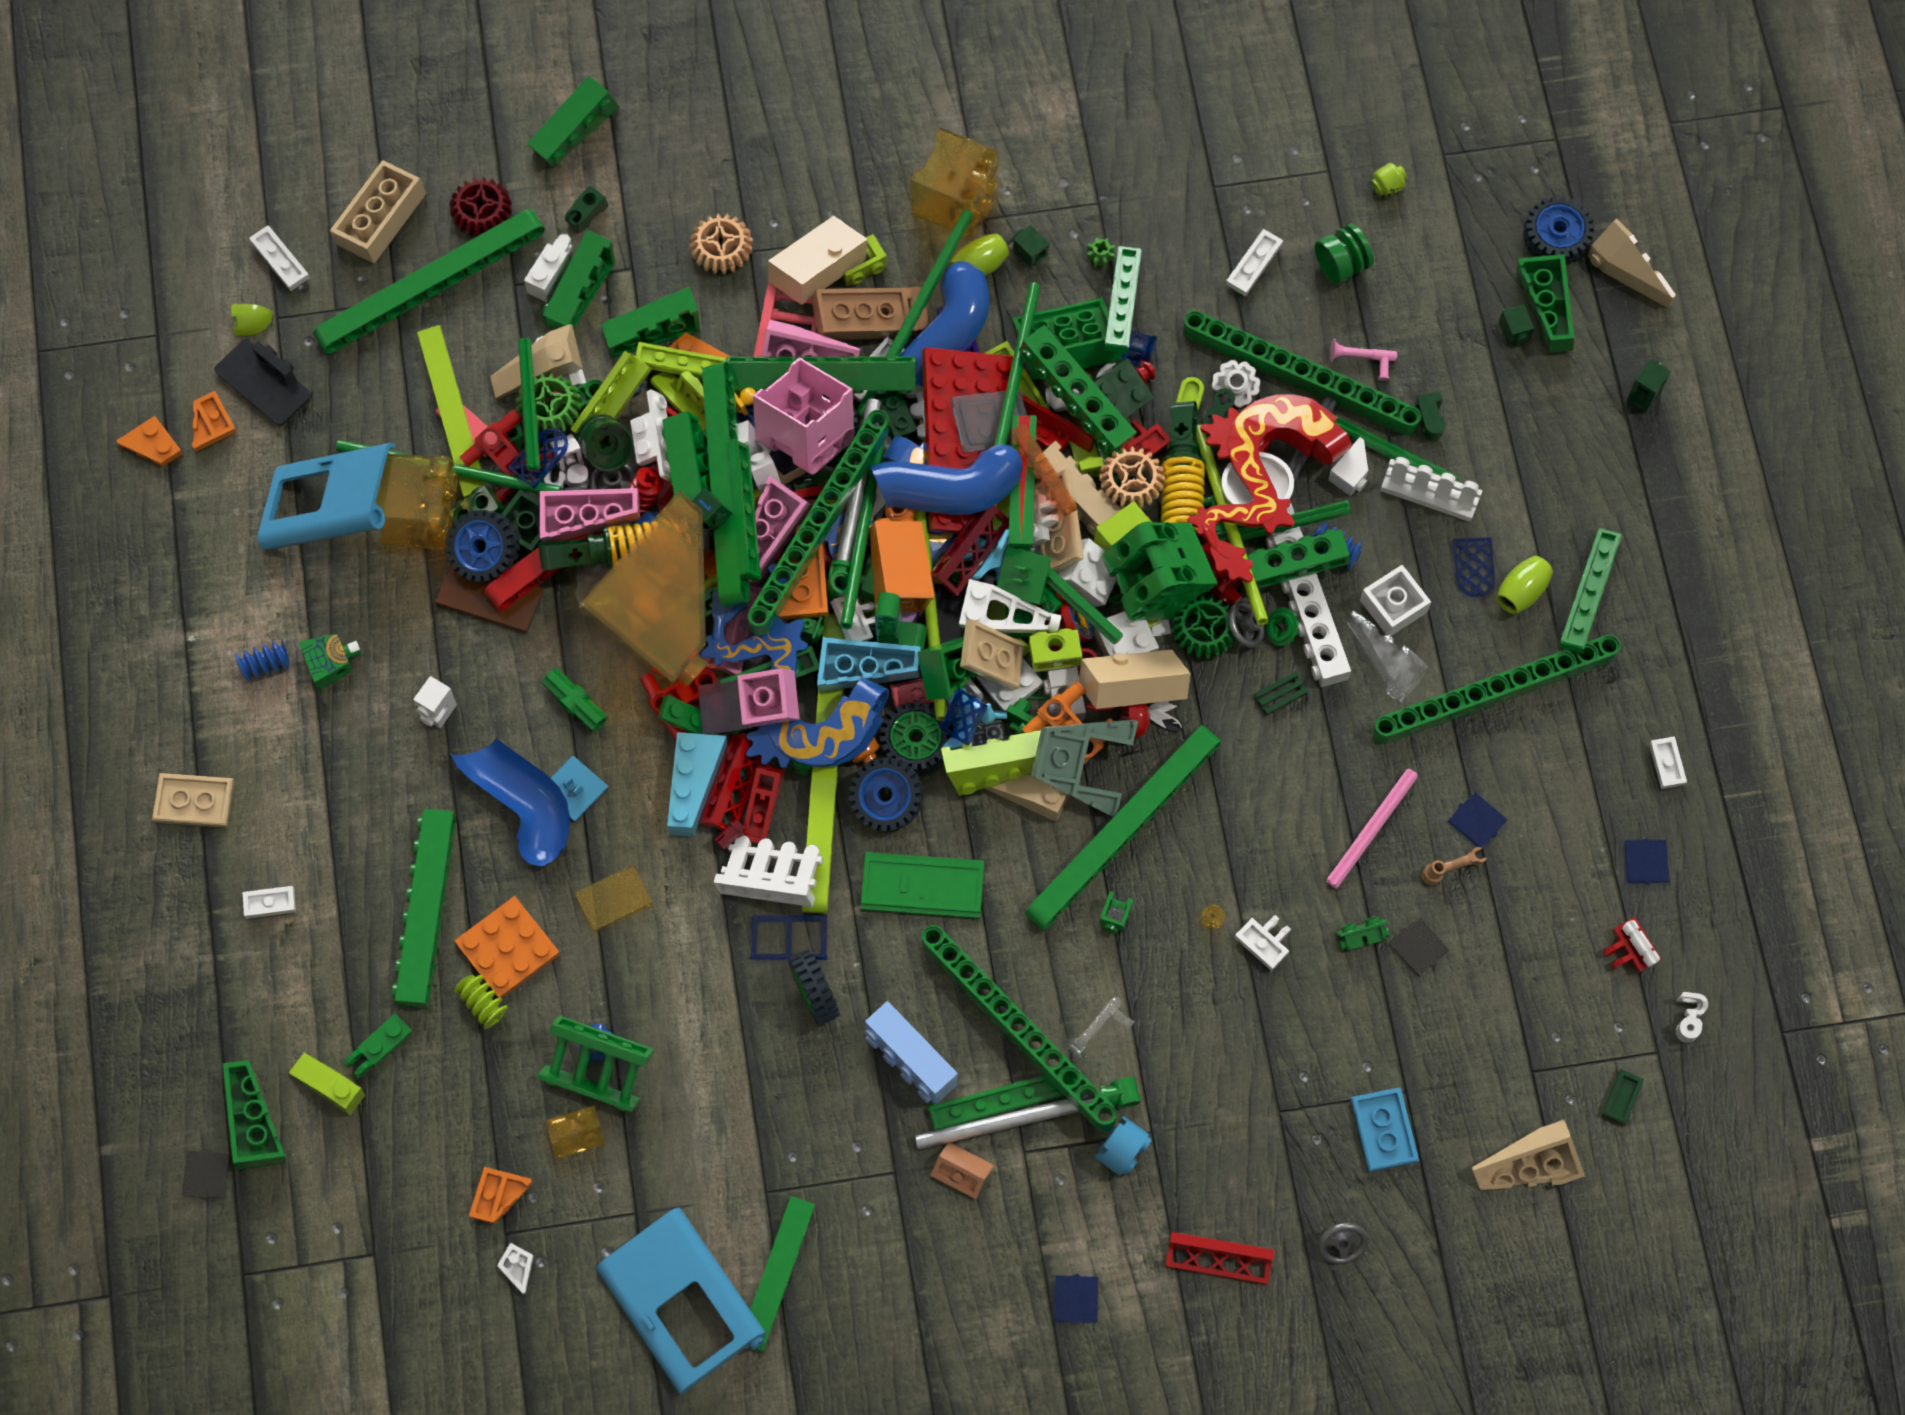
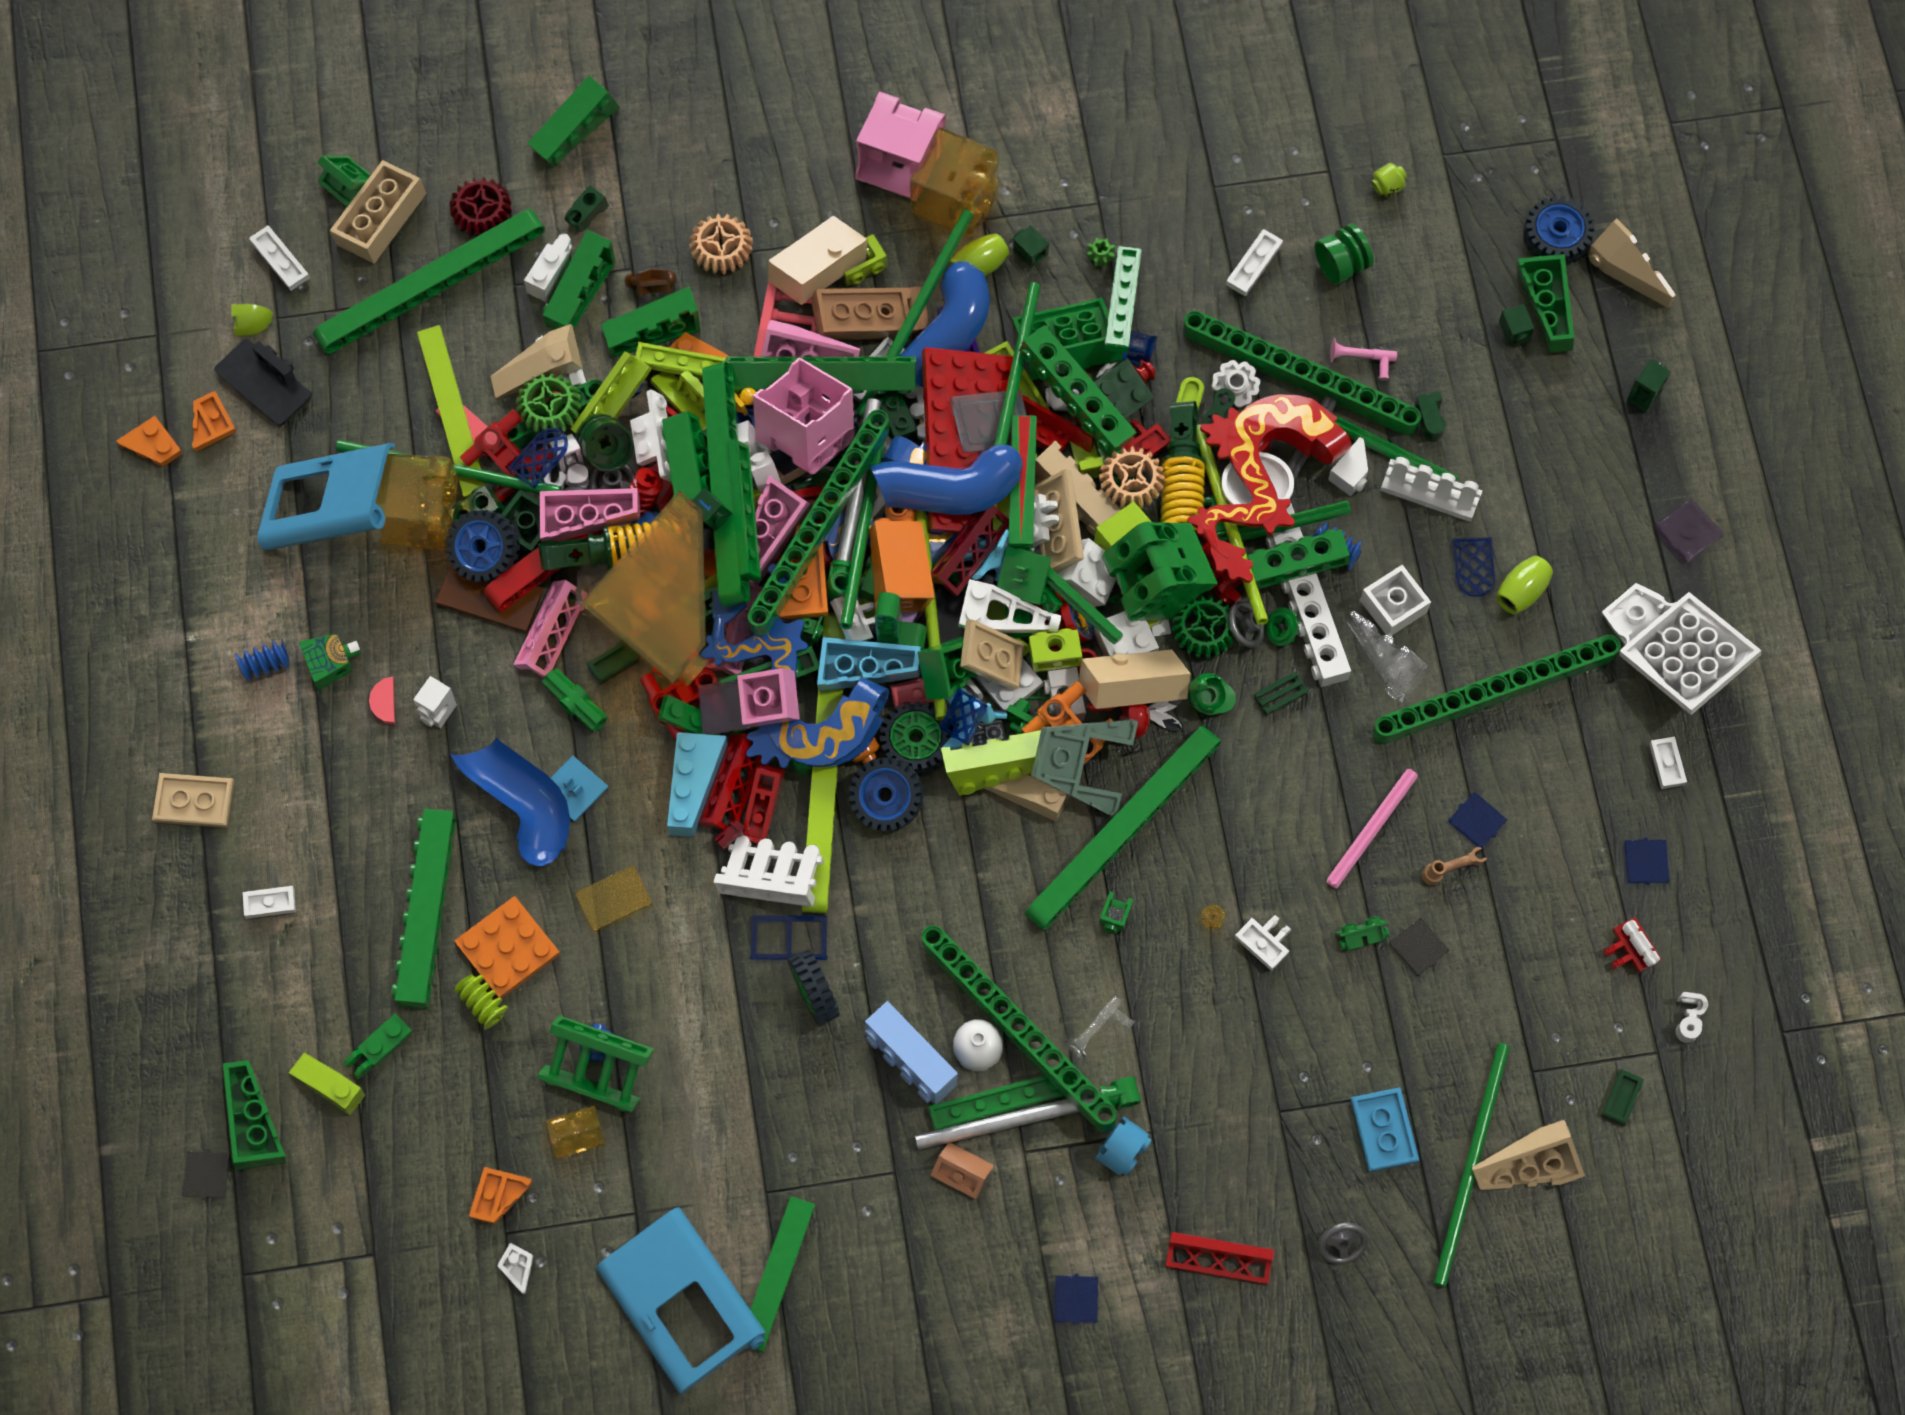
(342, 176): none -> green bracket
(383, 701): none -> coral tile
(529, 404): green axle -> none
(542, 628): none -> bright pink fence
(611, 663): none -> dark green tile
(651, 281): none -> reddish brown piece
(900, 136): none -> bright pink piece
(922, 885): green piece -> none
(978, 1045): none -> white cylinder
(1043, 469): clear orange piece -> none
(1211, 694): none -> green piece
(1472, 1159): none -> green piece
(1590, 590): green tile -> none
(1679, 644): none -> white wedge
(1688, 530): none -> clear purple tile

